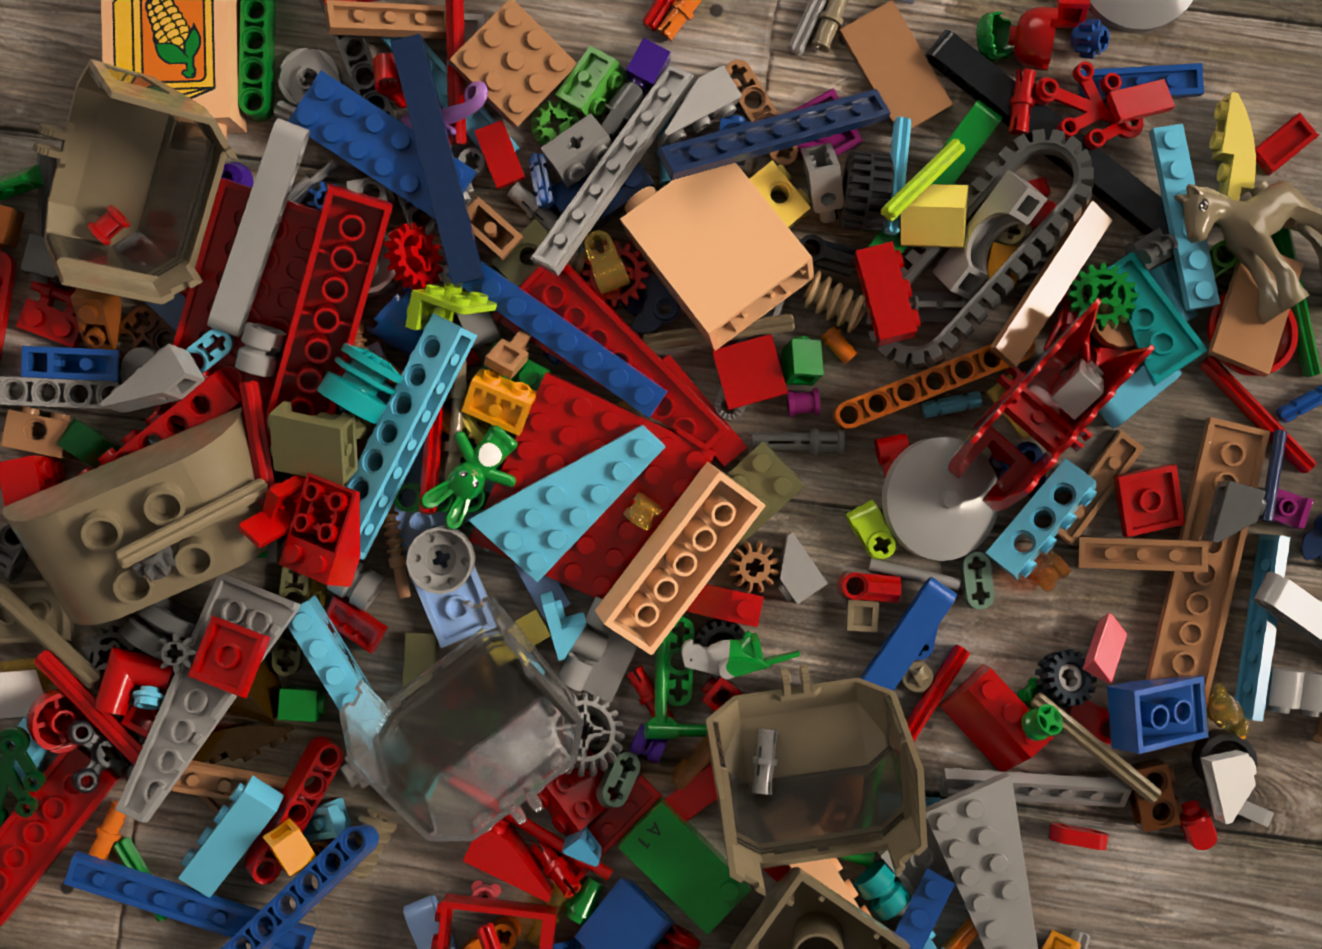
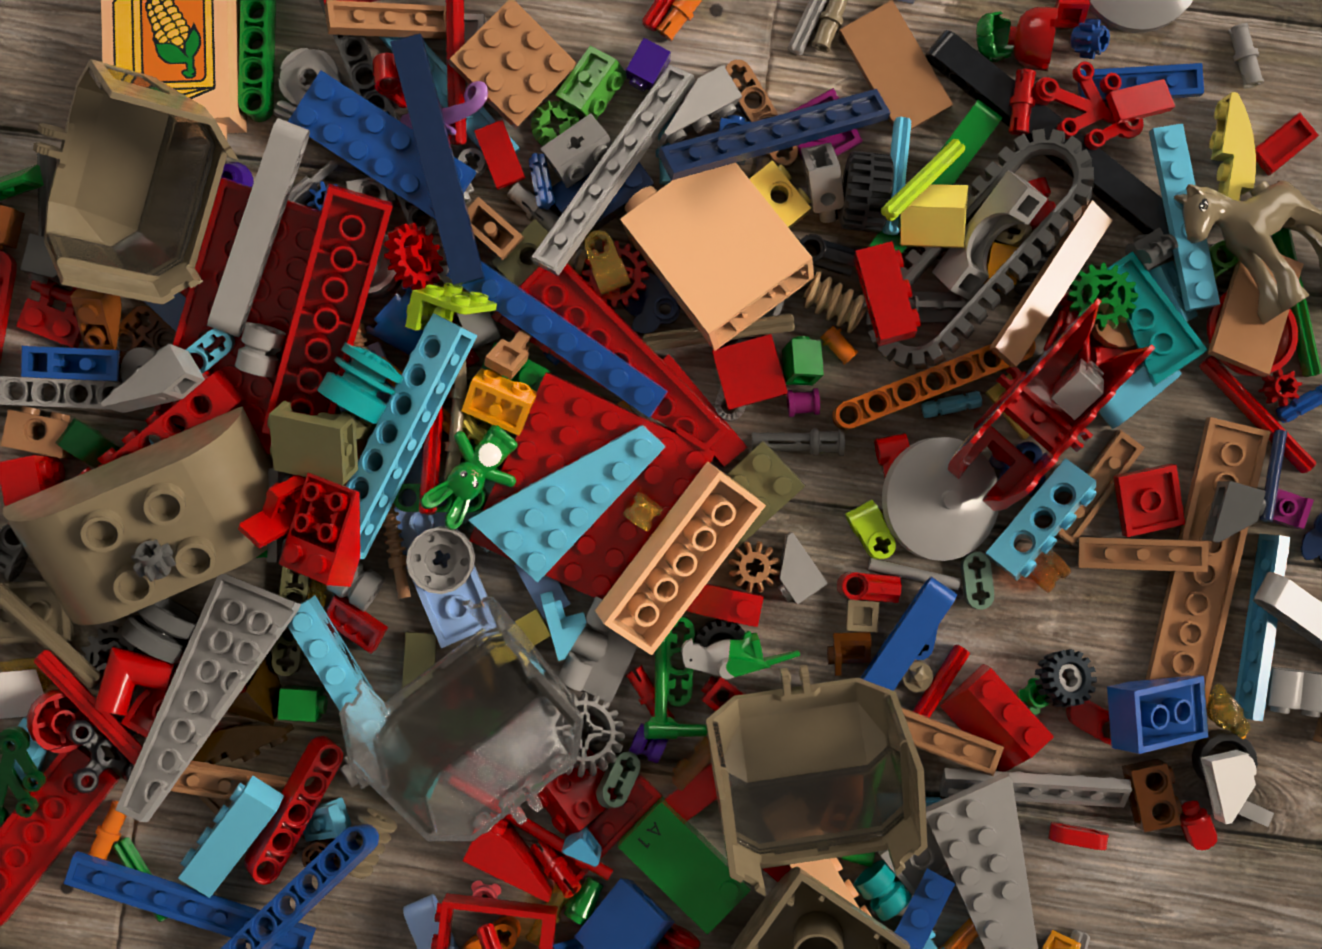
(108, 225): red bush -> none
(148, 698): medium azure plate -> none
(172, 660): dark grey gear -> none
(191, 523): dark tan axle -> none
(229, 656): red plate -> none
(257, 433): red axle -> none
(289, 847): light orange brick -> none
(622, 108): dark grey arm -> none
(764, 761): light grey pin -> none
(849, 649): none -> reddish brown bracket
(953, 743): none -> medium nougat tile
(1042, 722): green wheel -> none
(1102, 753): dark tan axle -> none
(1105, 649): coral slope -> none
(1246, 55): none -> light grey pin
(1288, 385): none -> red gear

